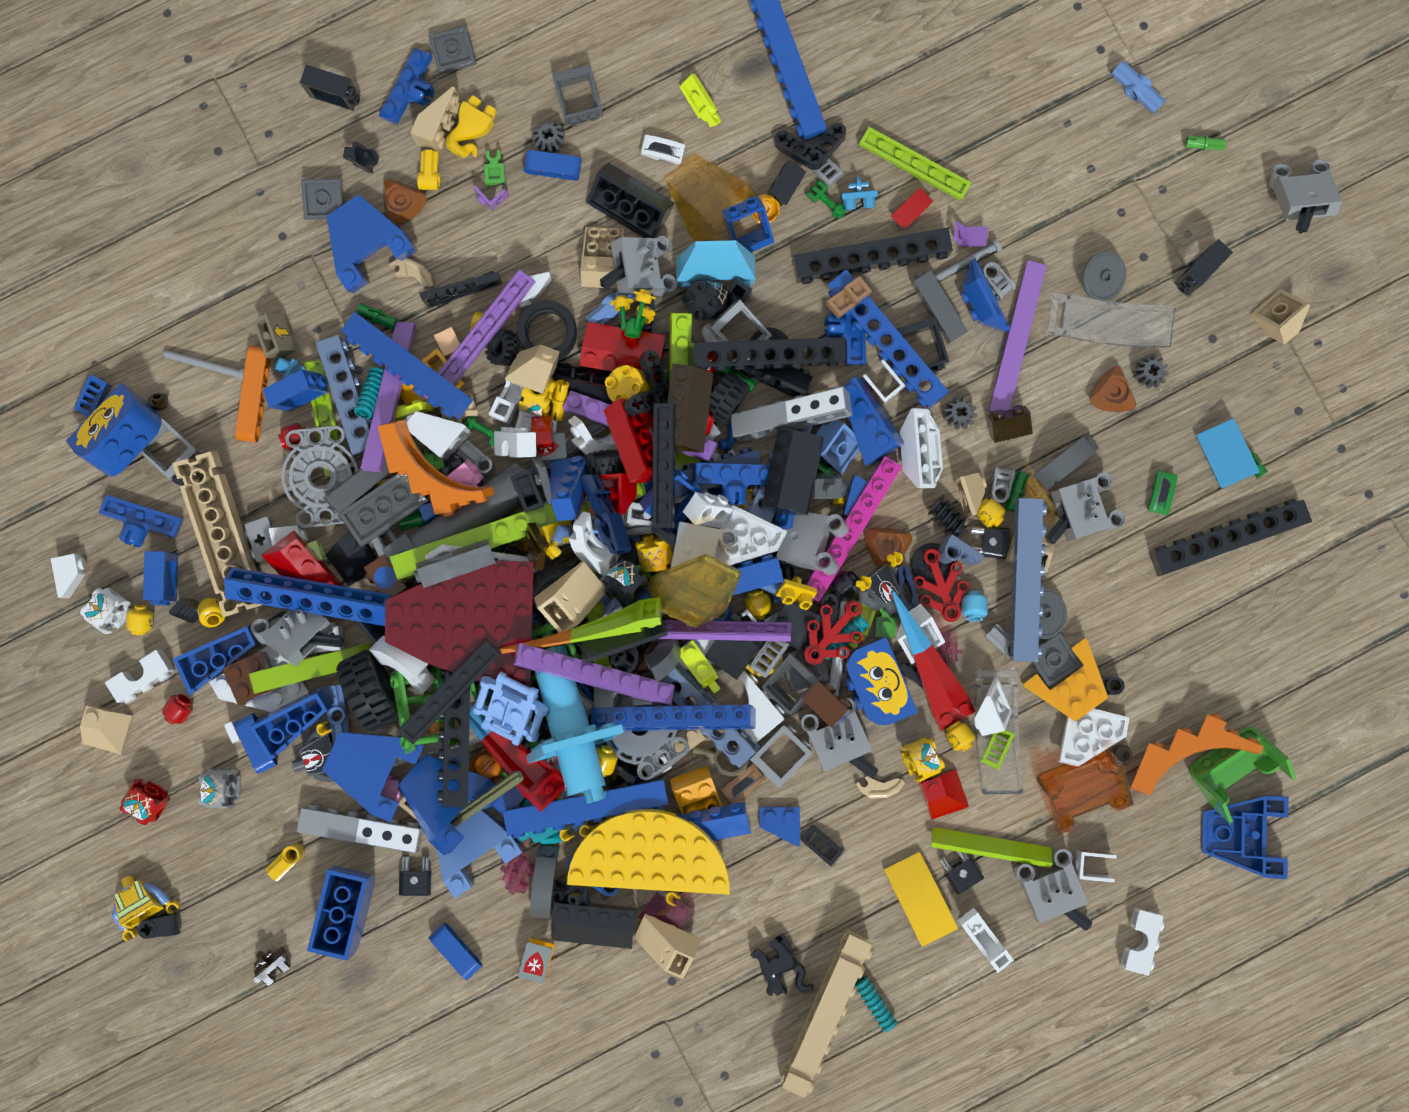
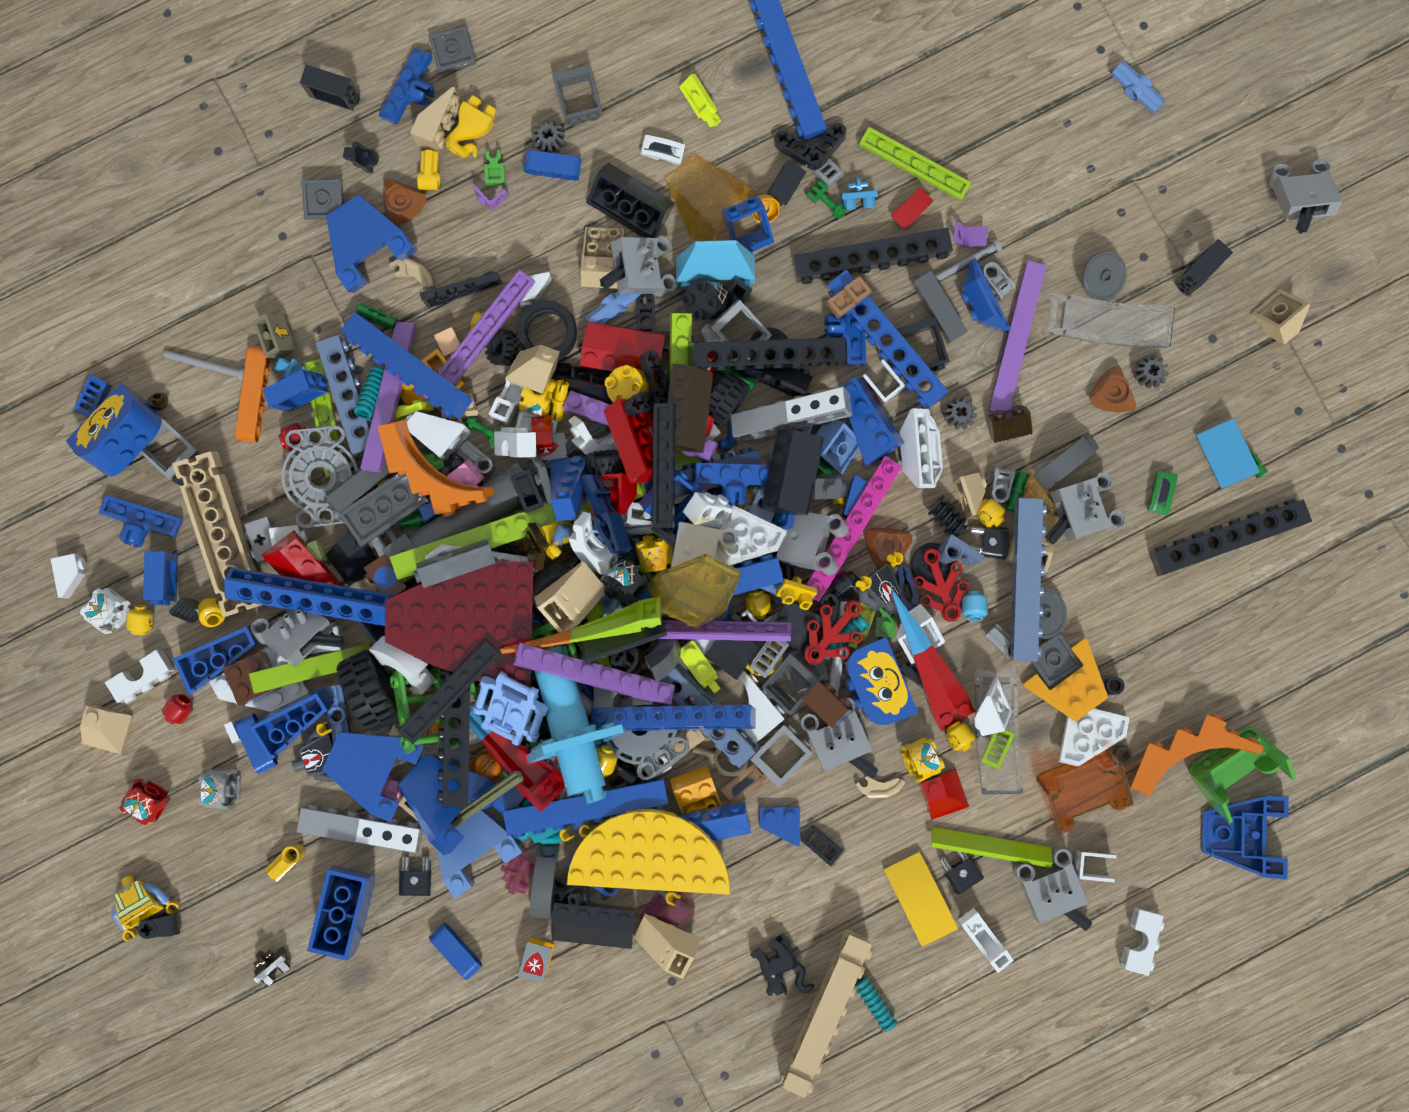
(644, 314): plant -> none
(945, 650): clear pink hips -> none
(1205, 143): bright green axle -> none

